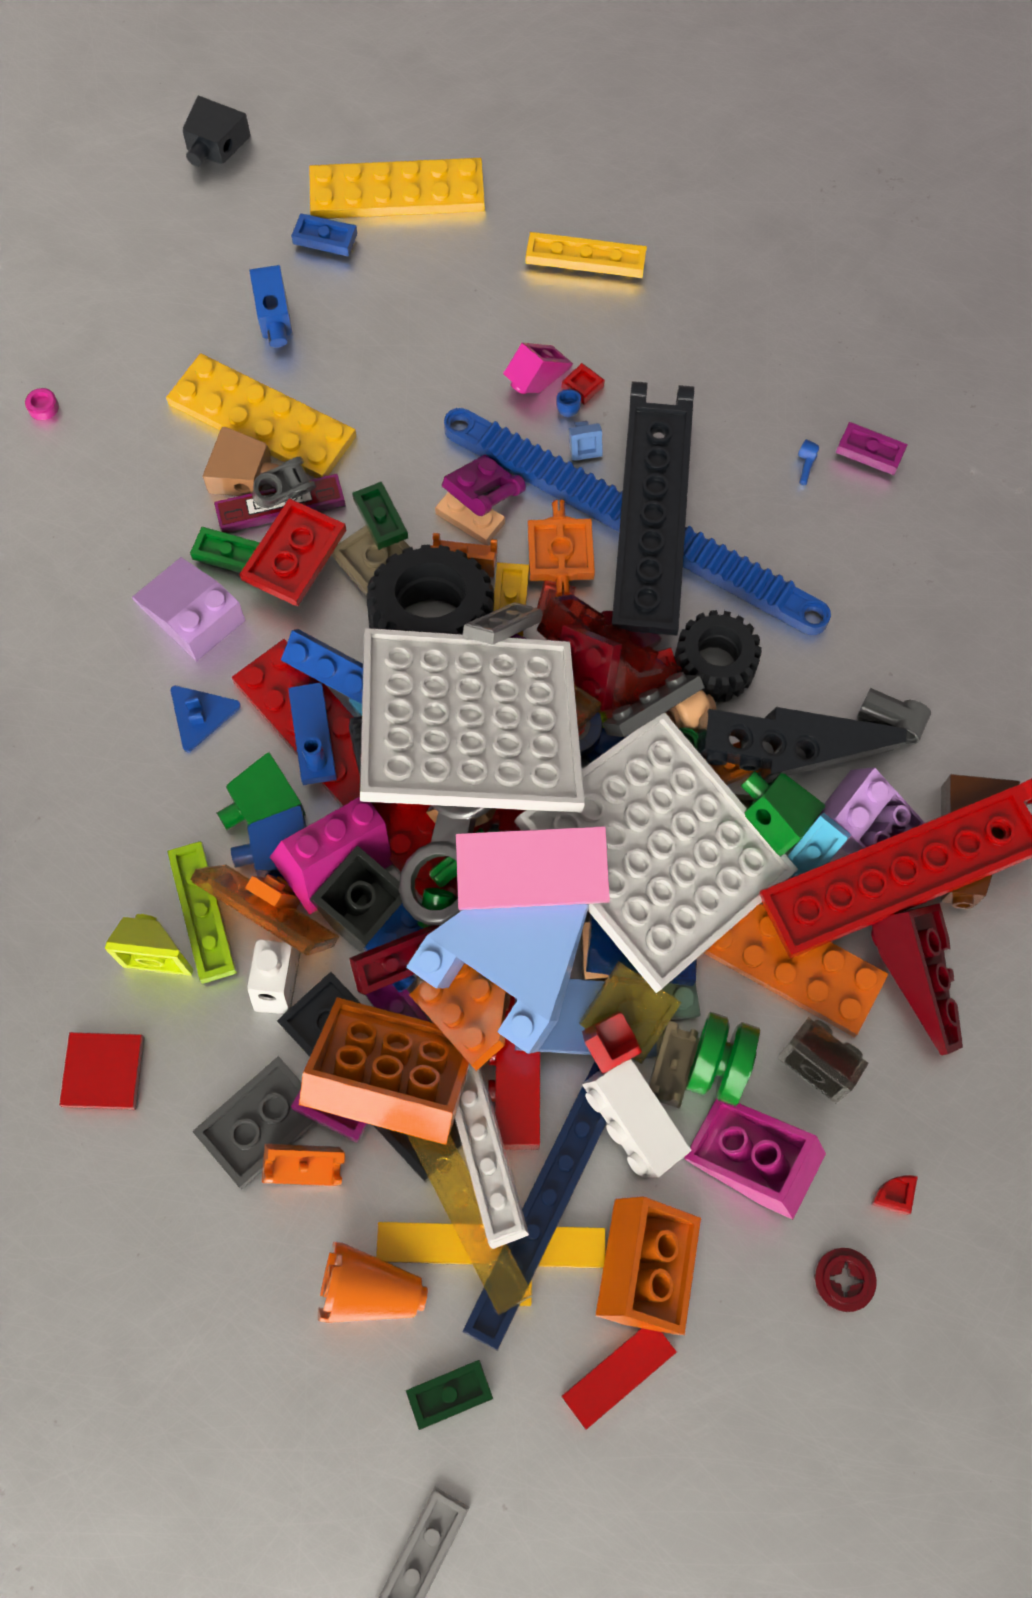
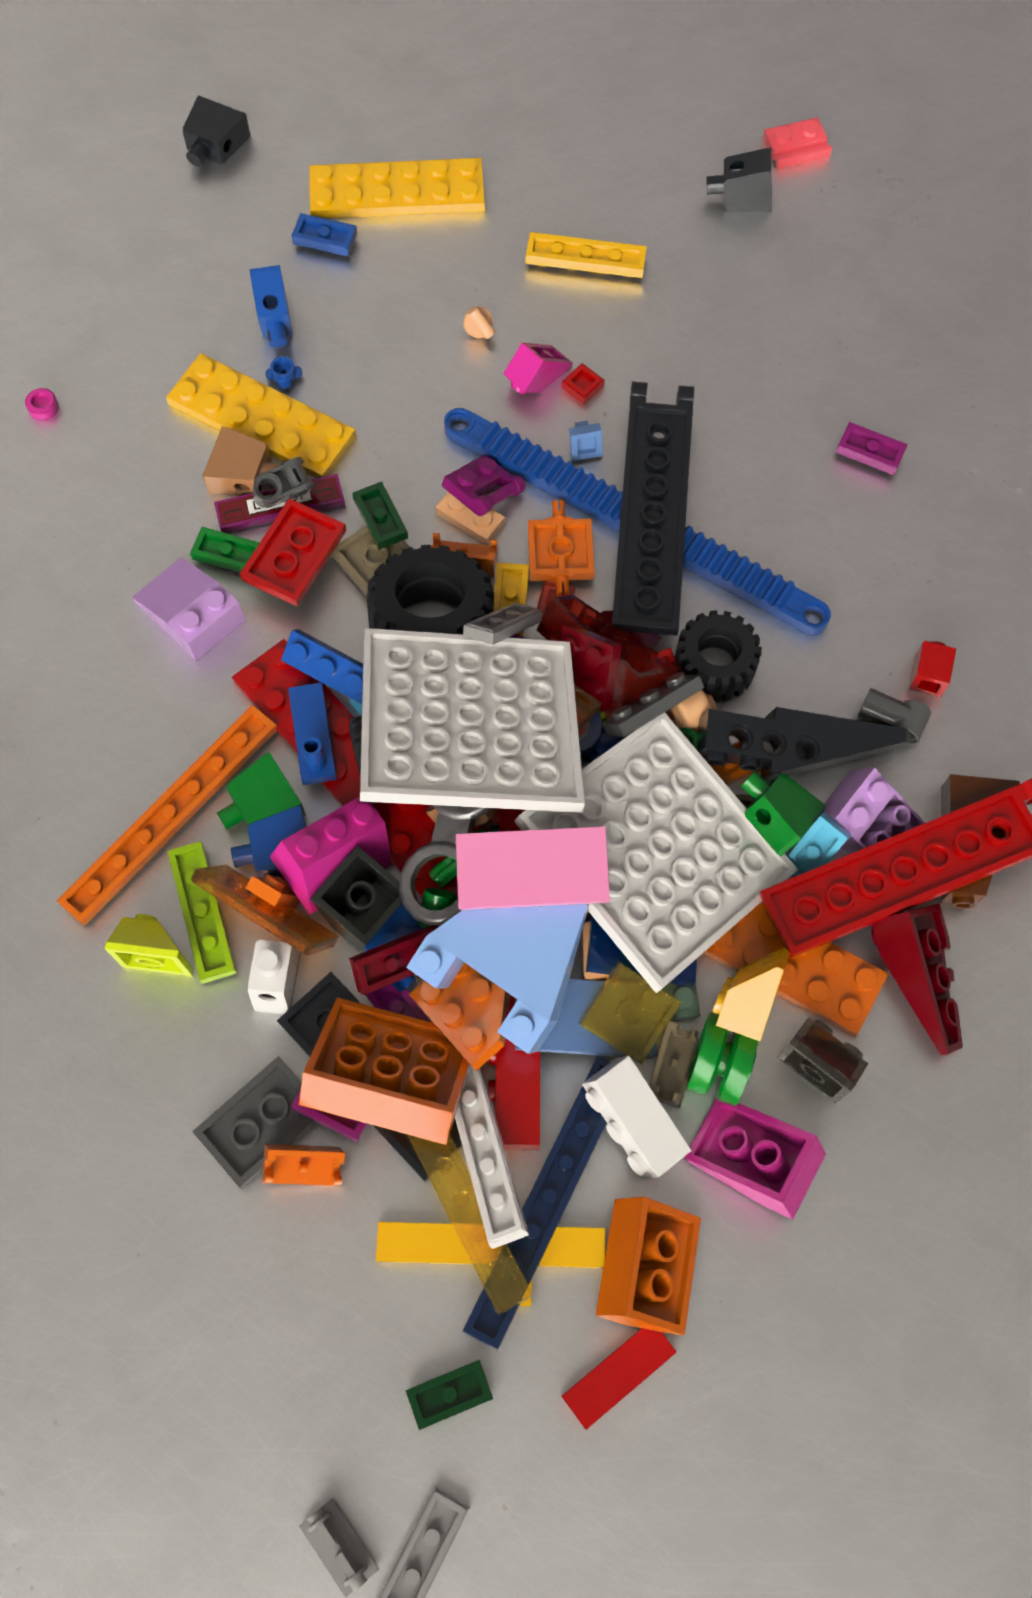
(102, 1071): red tile -> none
(167, 816): none -> orange plate
(200, 714): blue piece -> none
(283, 365): none -> blue plate
(339, 1548): none -> light grey hinge
(367, 1288): orange cone -> none
(478, 323): none -> light nougat plate
(568, 402): blue hinge -> none
(611, 1042): red panel -> none
(745, 182): none -> black torso
(749, 996): none -> yellow slope
(797, 142): none -> coral plate
(808, 452): blue hand -> none
(857, 1267): dark red gear -> none
(897, 1194): red tile -> none
(932, 668): none -> red brick

